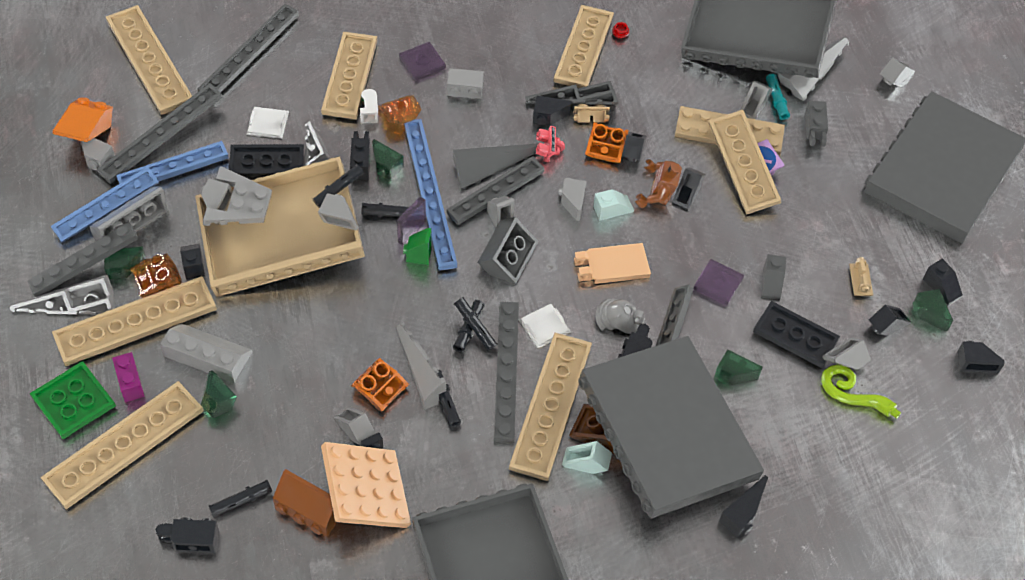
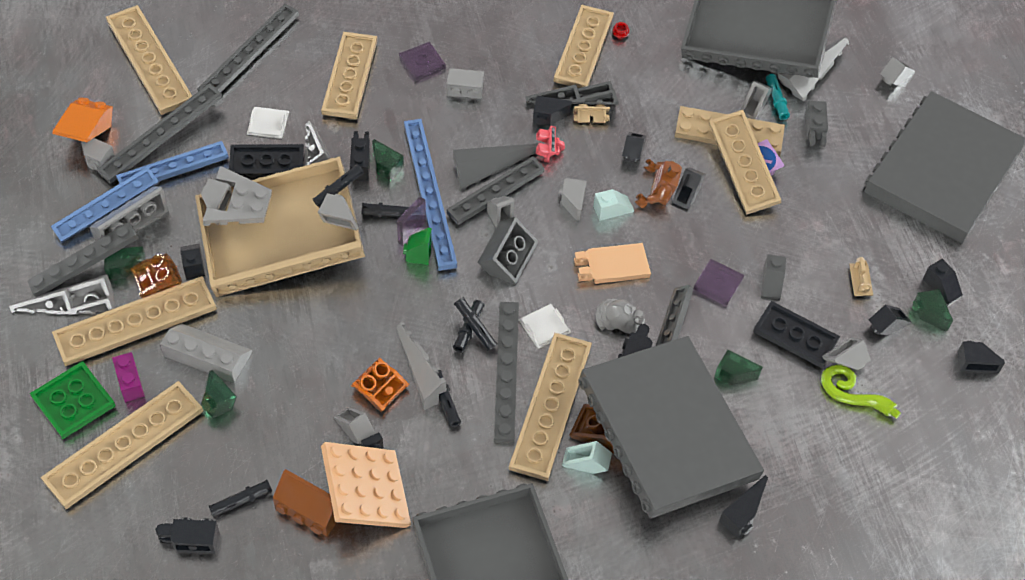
(369, 112): white leg -> none
(401, 110): clear orange slope -> none
(606, 143): orange slope -> none

